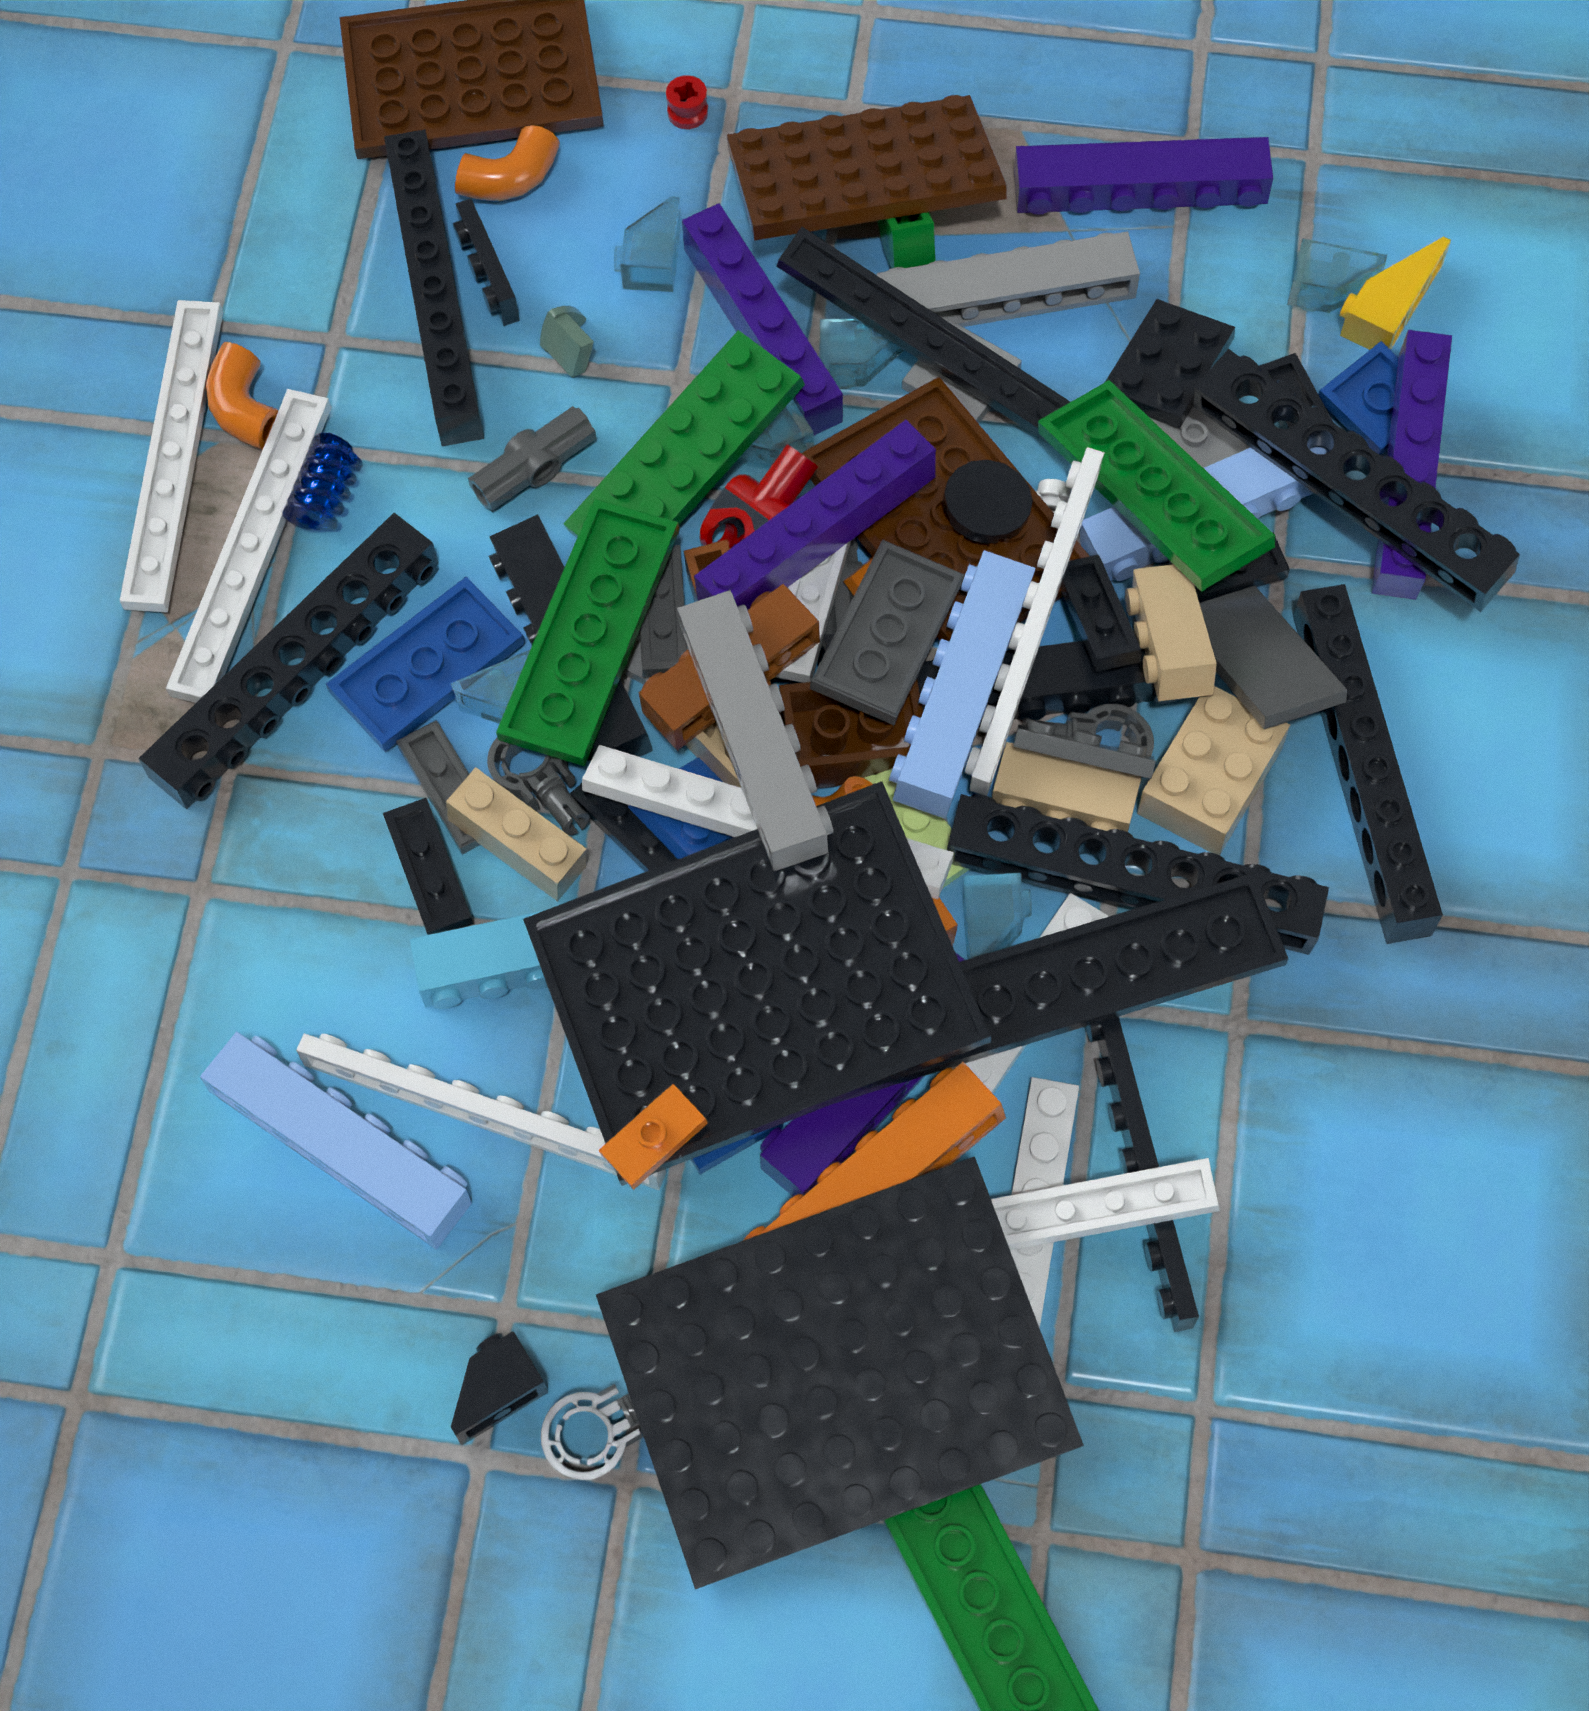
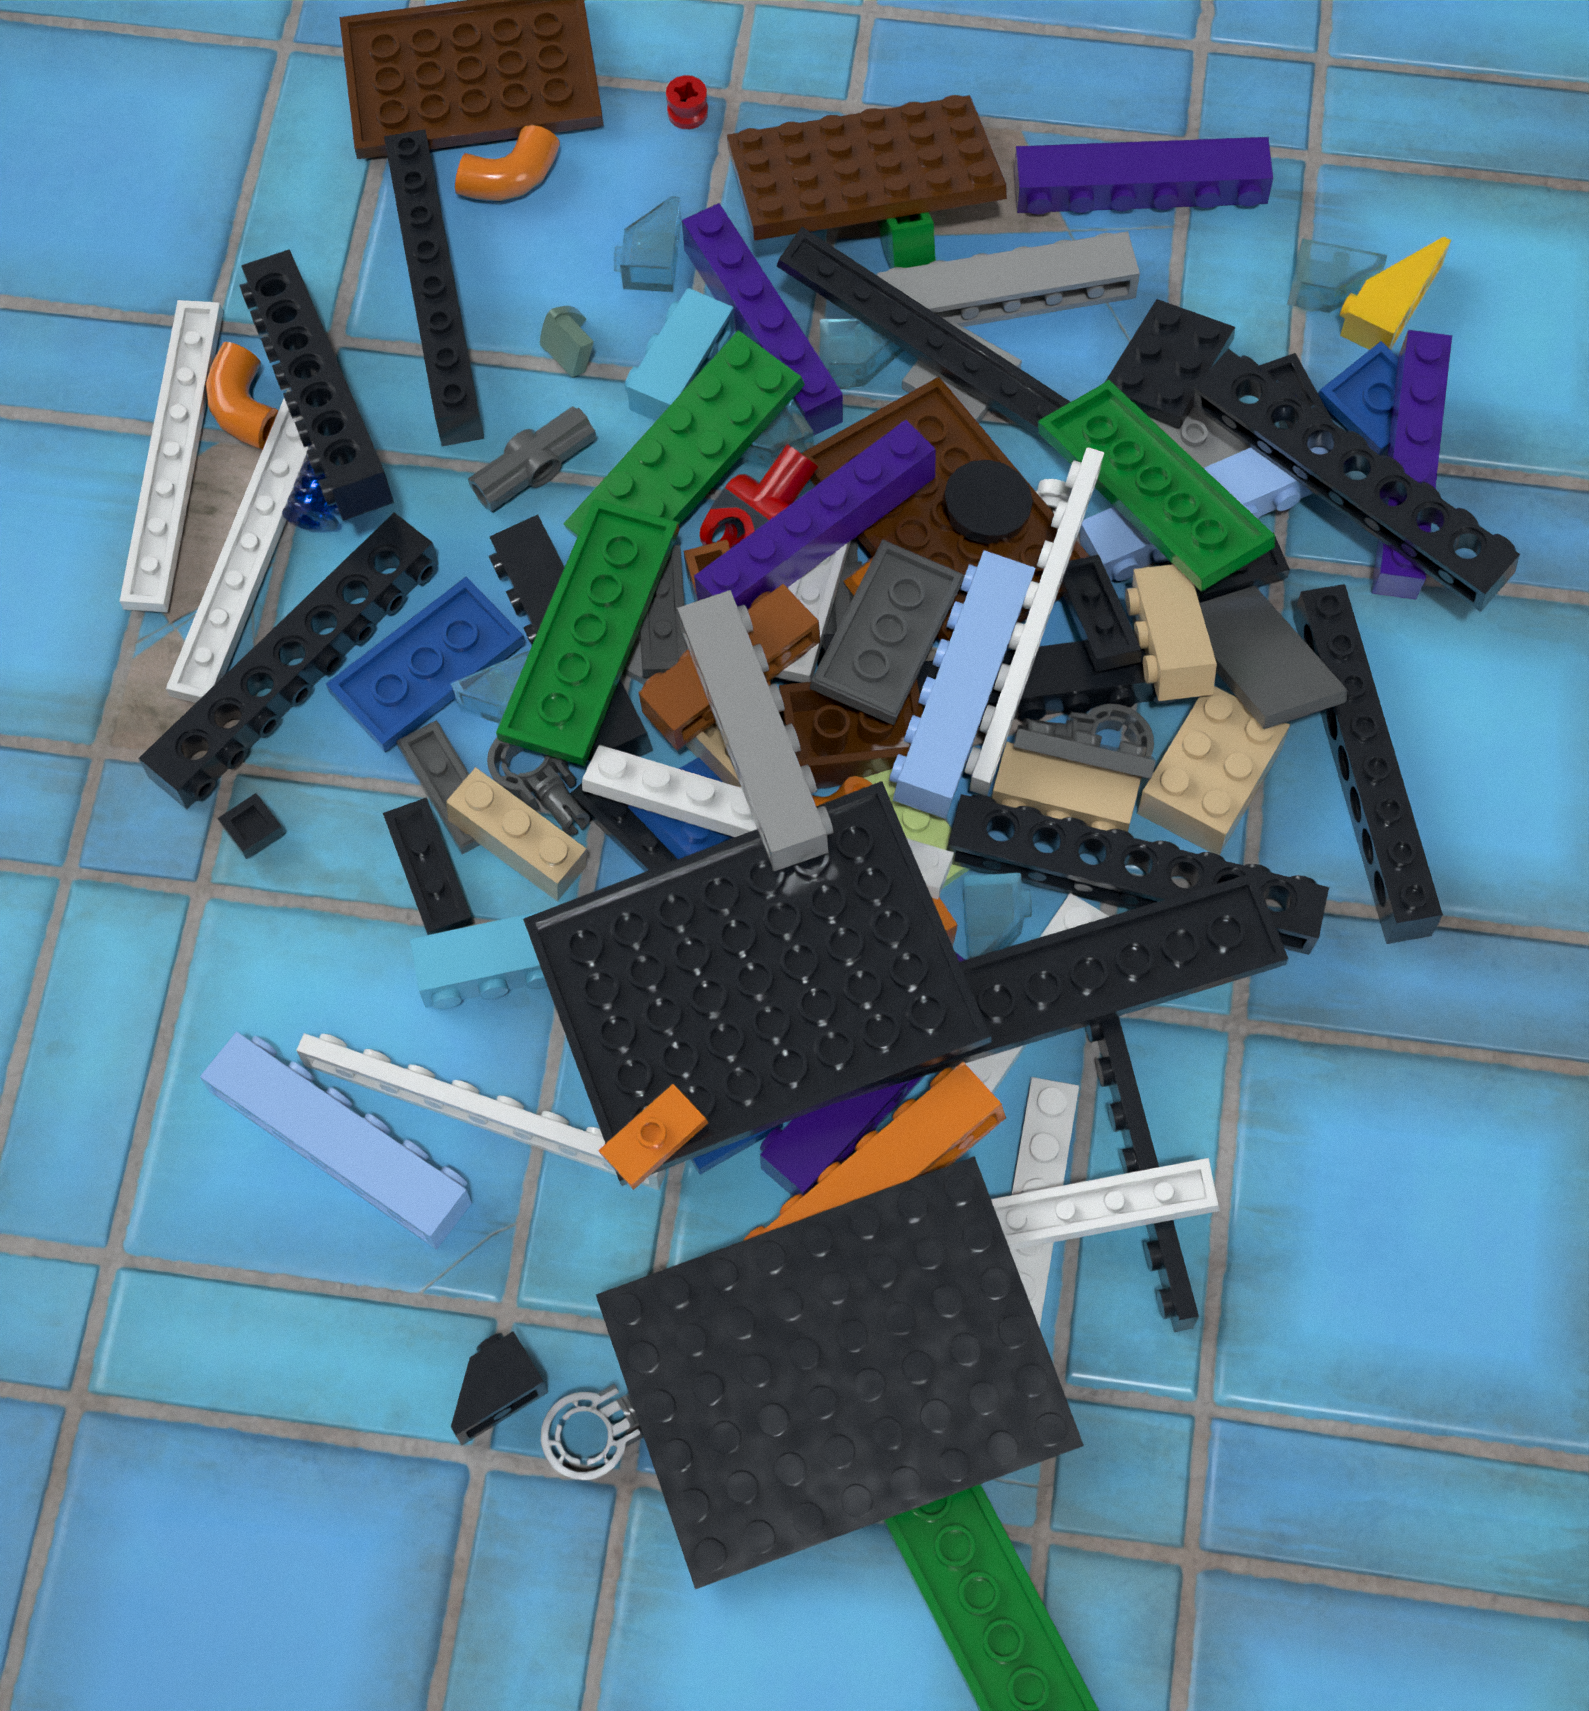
(251, 825): none -> black plate
(316, 386): none -> black brick
(485, 263): black plate -> none
(673, 358): none -> medium azure brick

